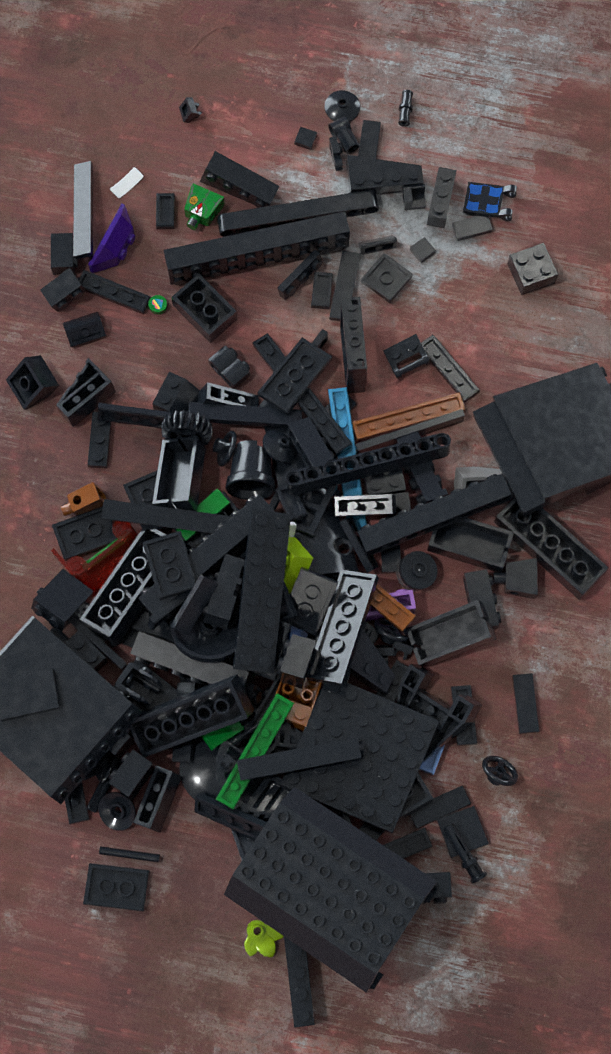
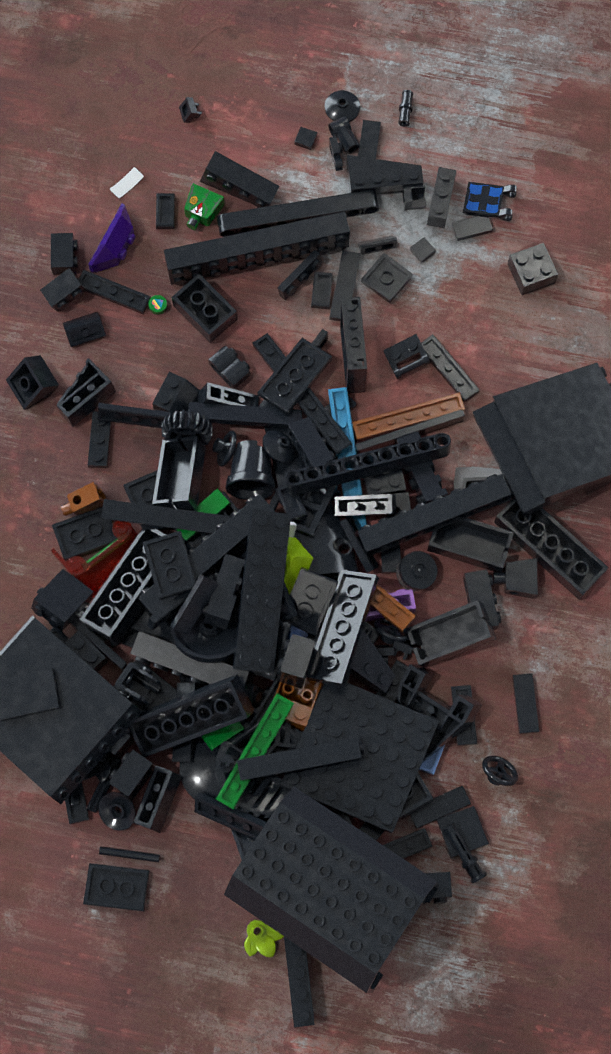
(83, 210): tile -> none

